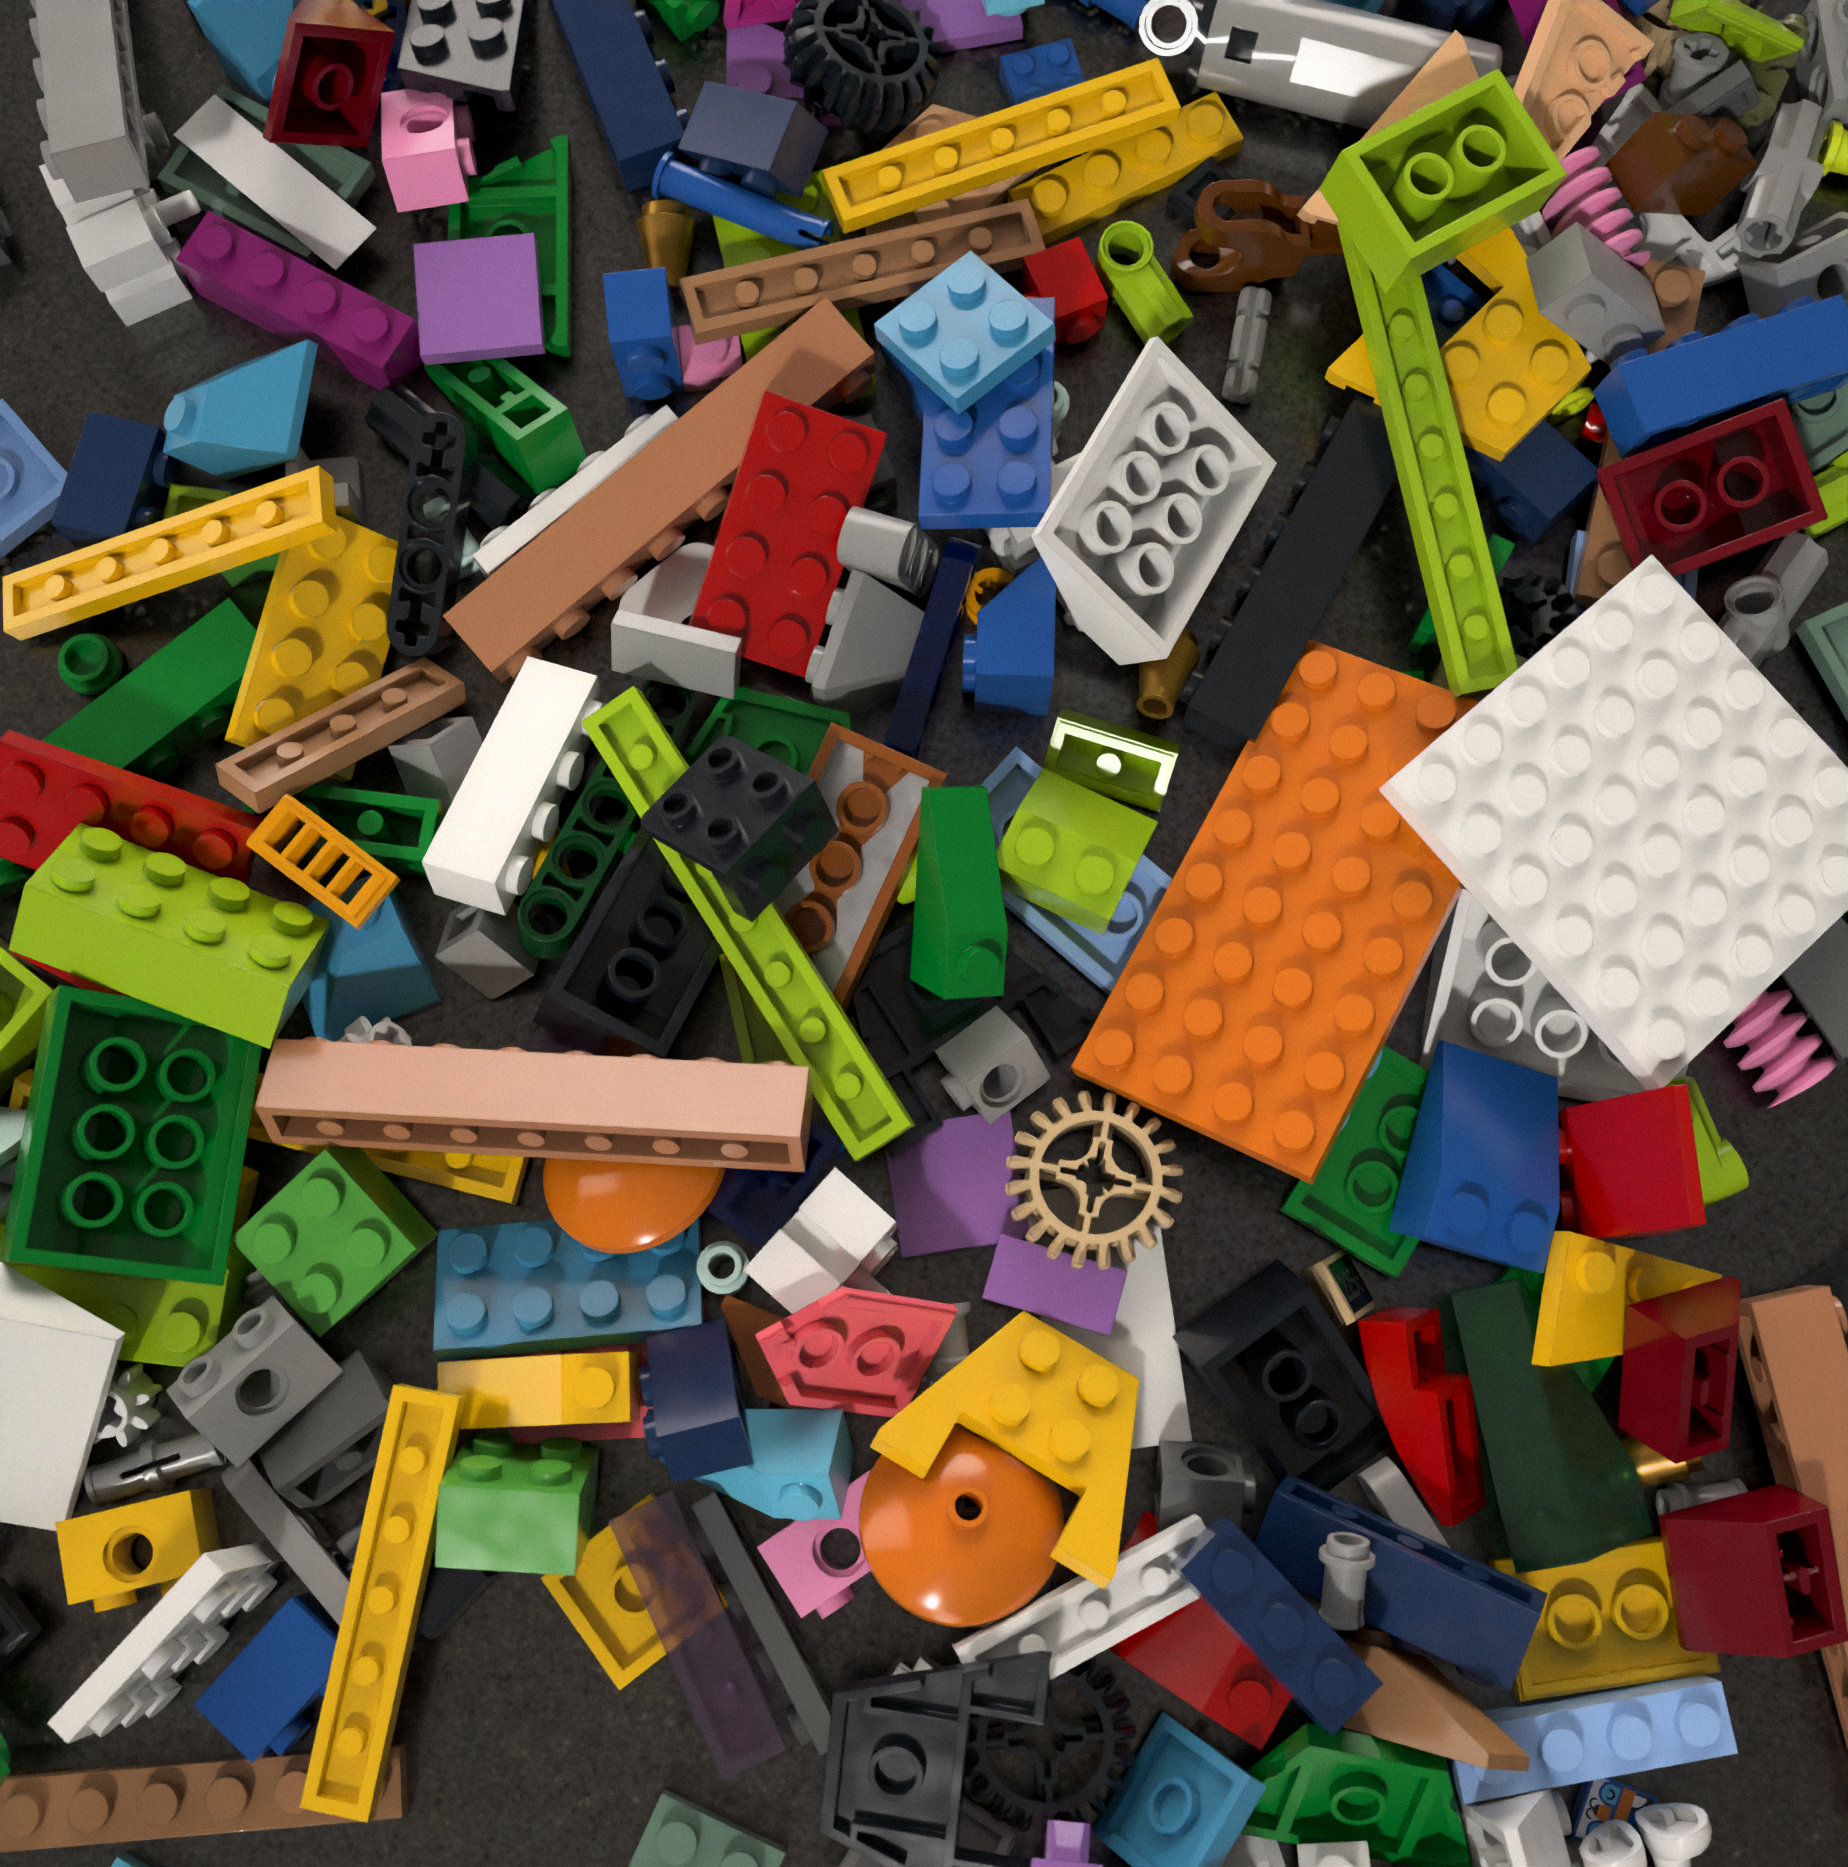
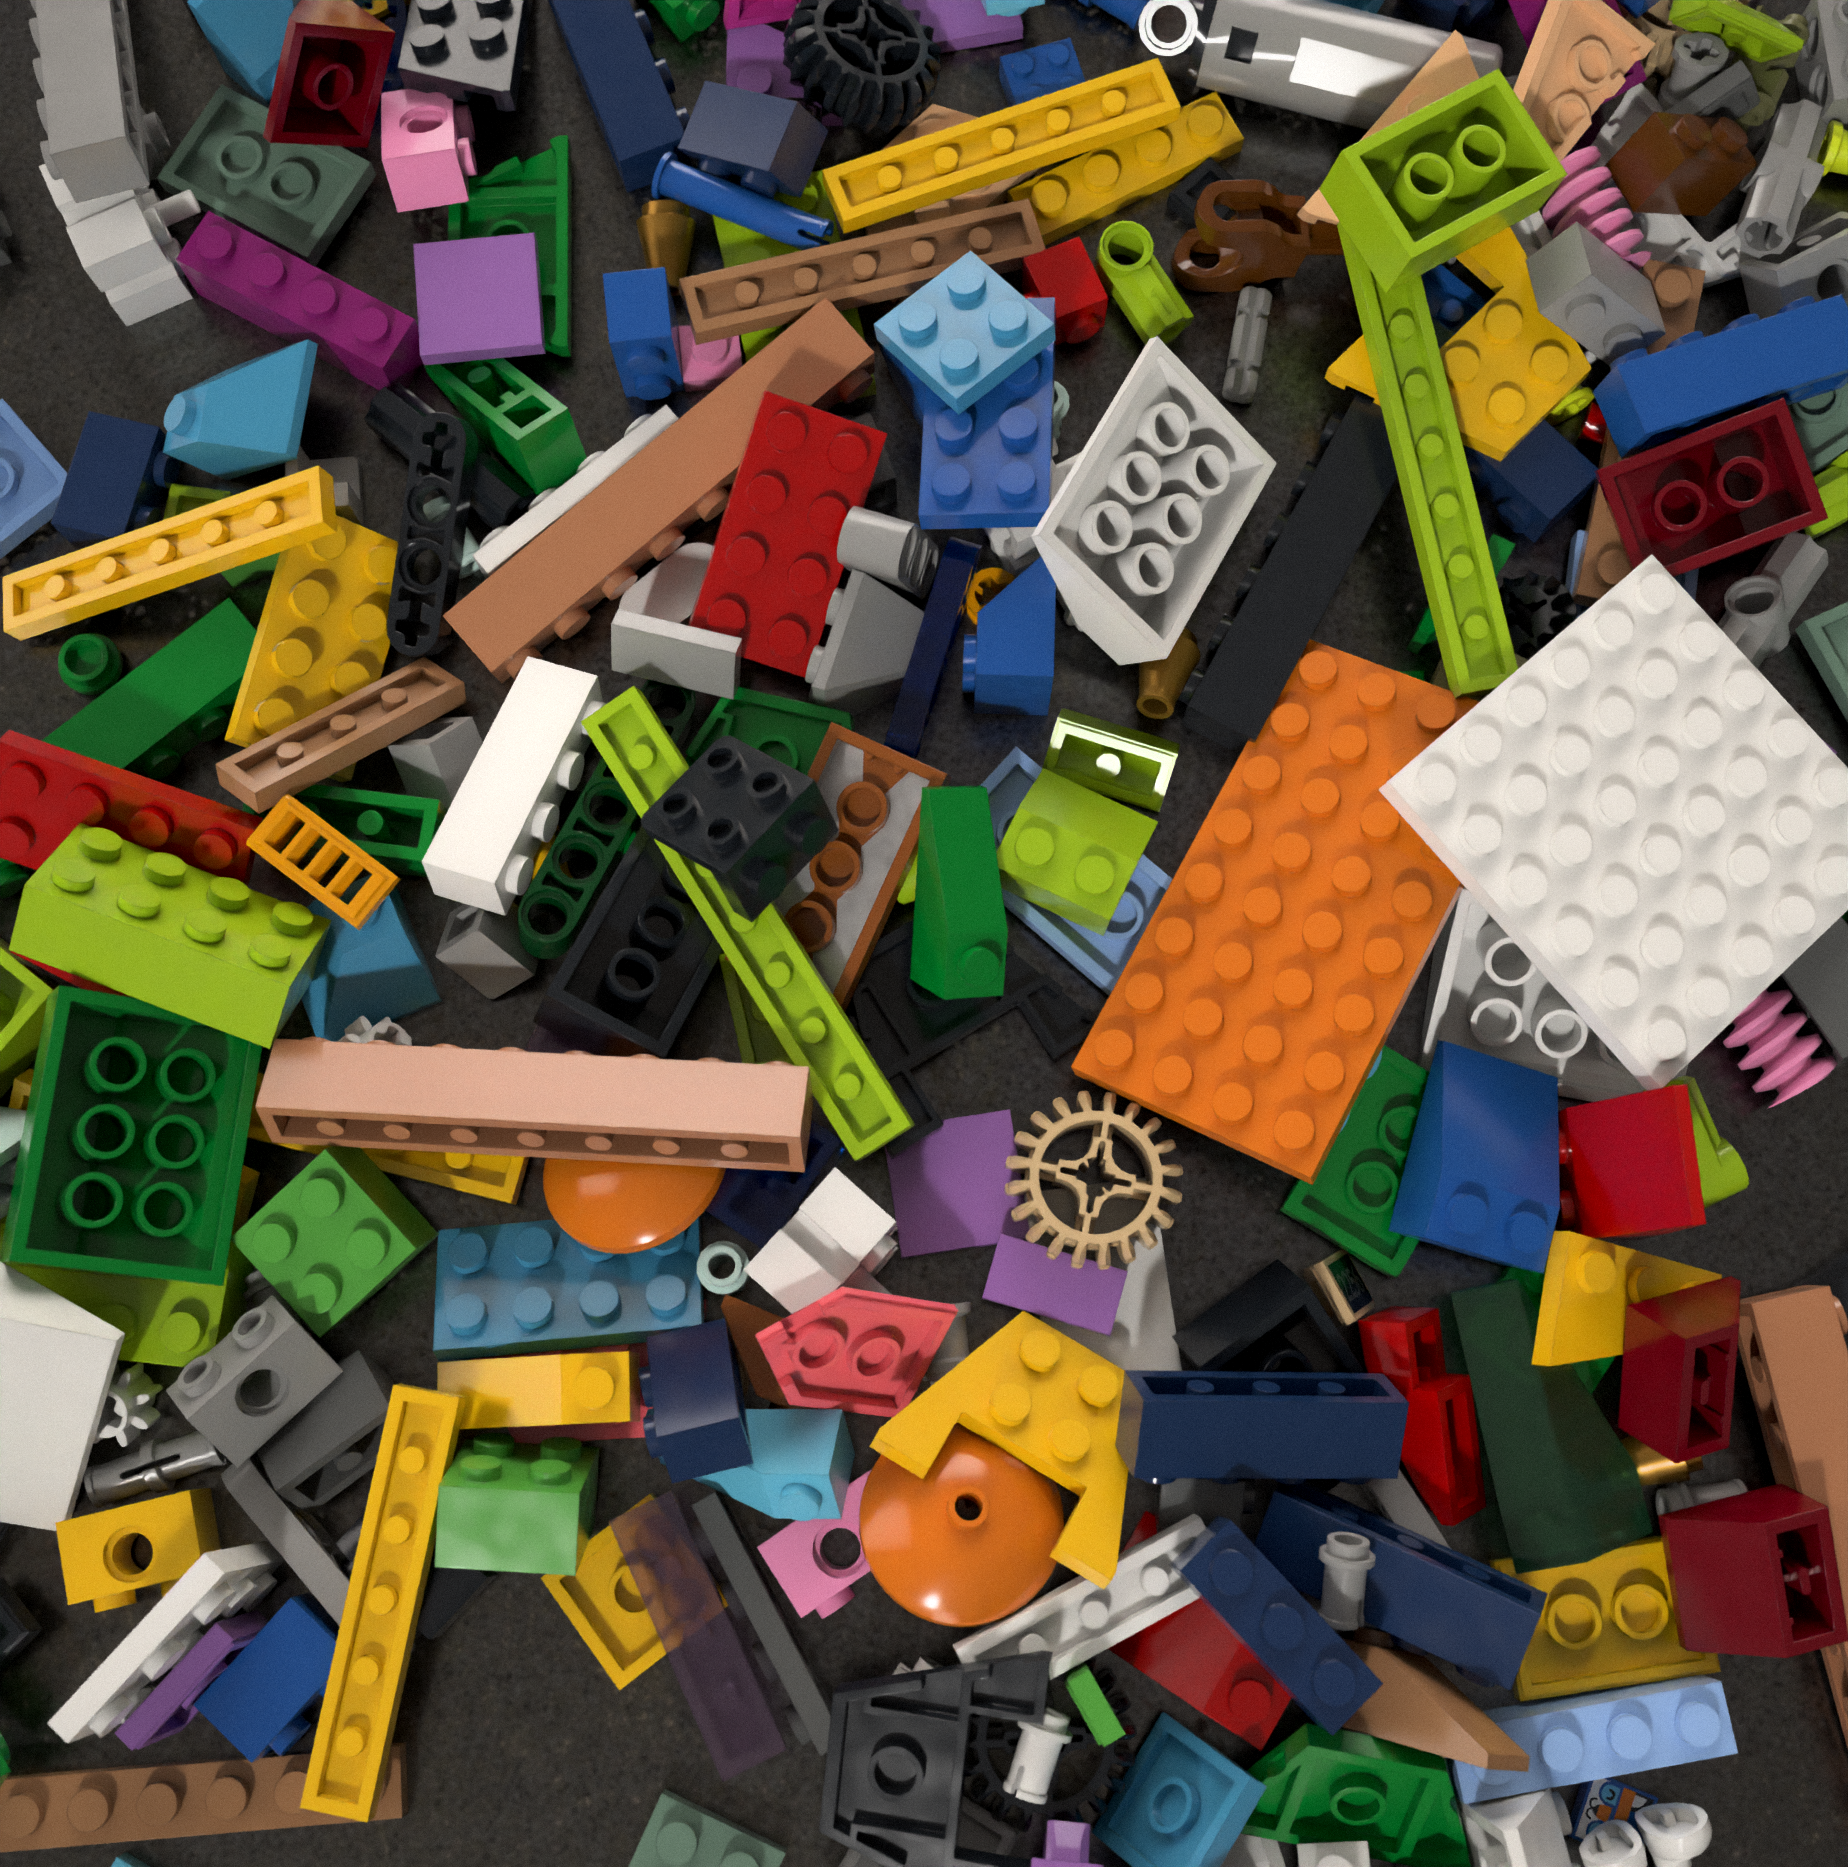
(172, 1701): none -> medium lavender tile
(275, 182): white sticker -> none
(991, 1066): light grey brick -> none
(1037, 1757): none -> white pin
(1093, 1705): none -> bright green tile
(1260, 1426): none -> dark blue brick

